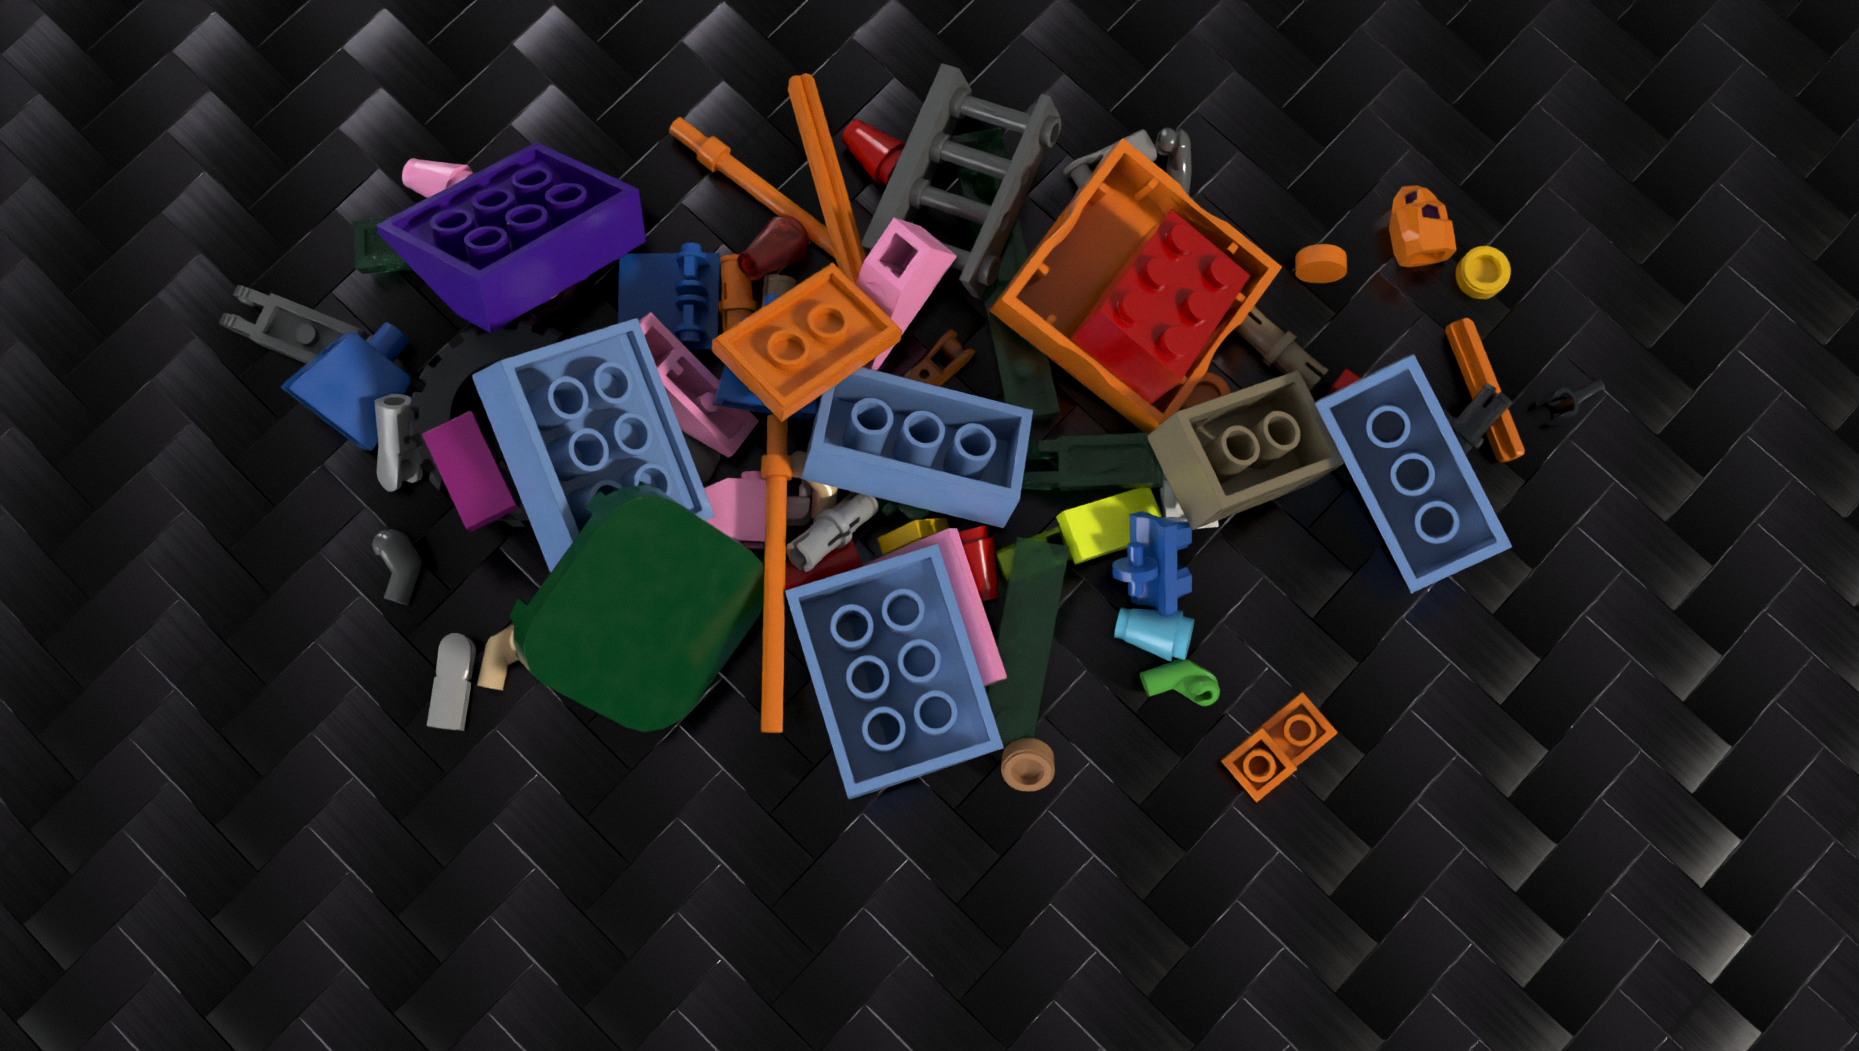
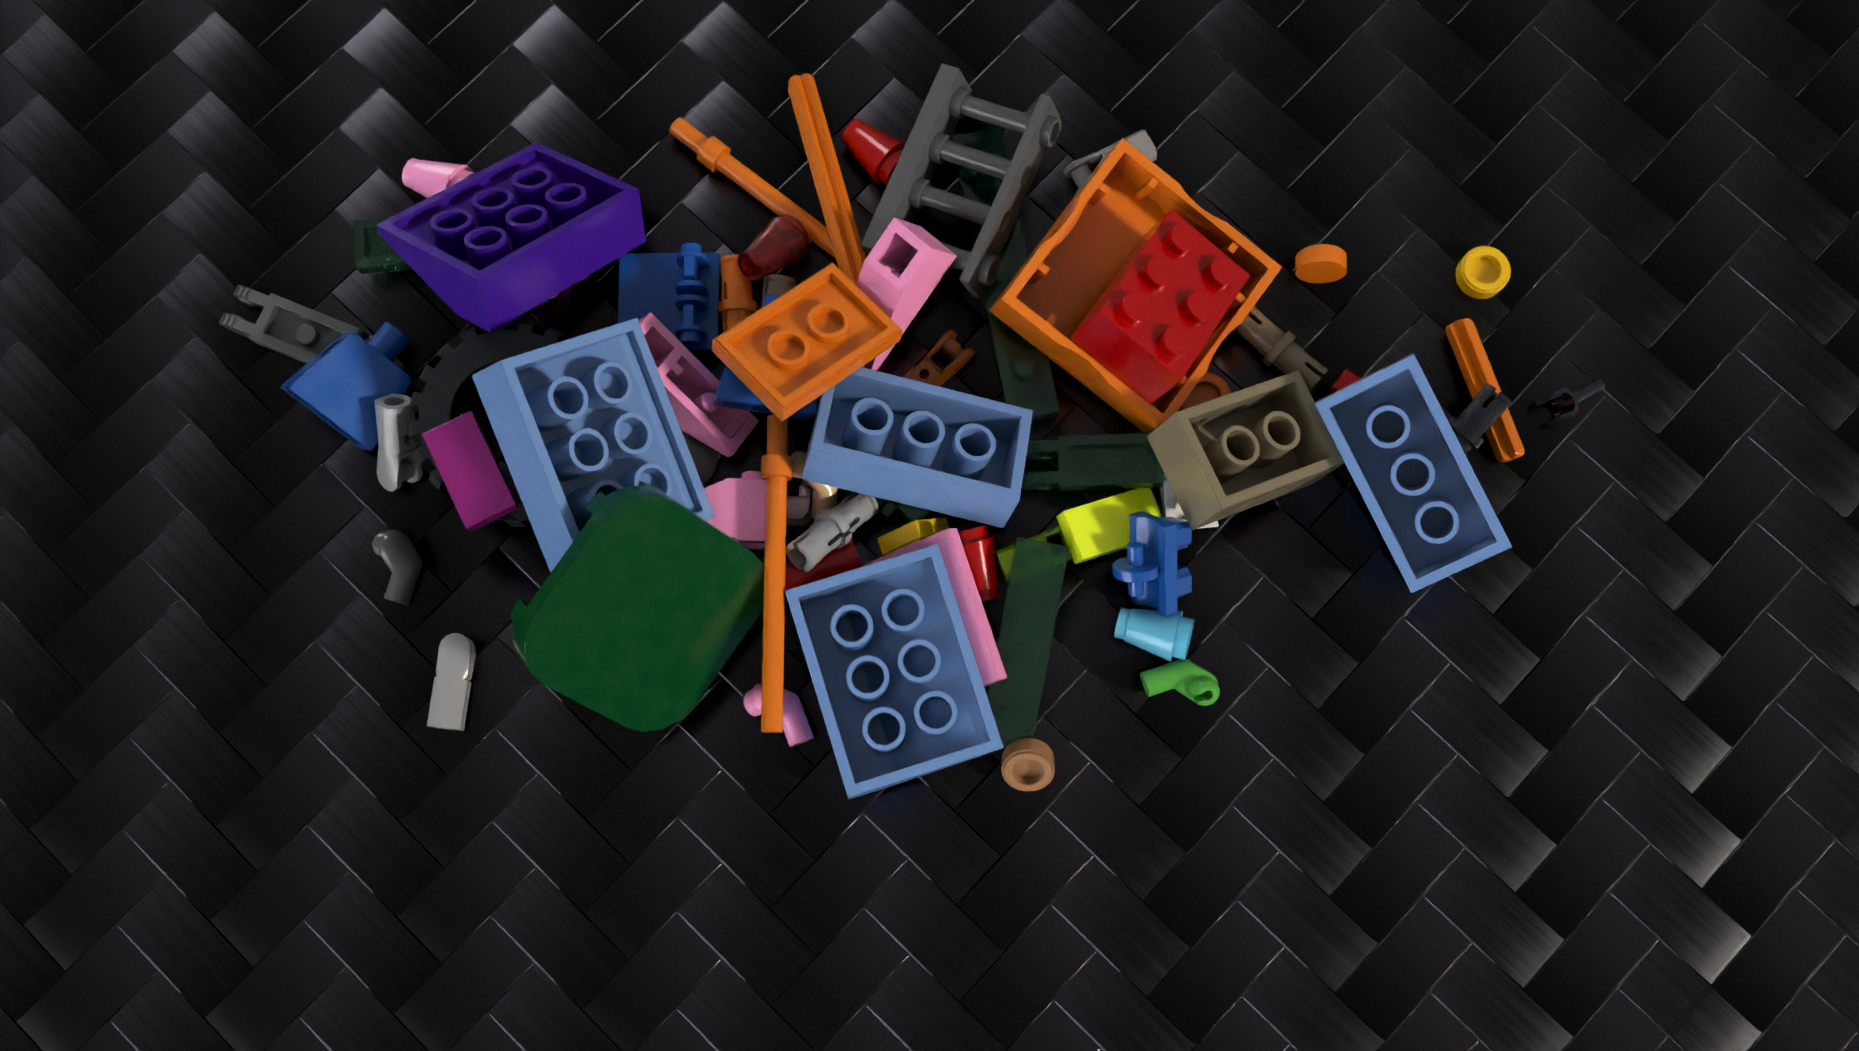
(496, 658): tan arm -> none
(794, 718): none -> bright pink arm
(1178, 148): dark grey arm -> none
(1279, 746): orange slope -> none
(1420, 228): orange rock -> none

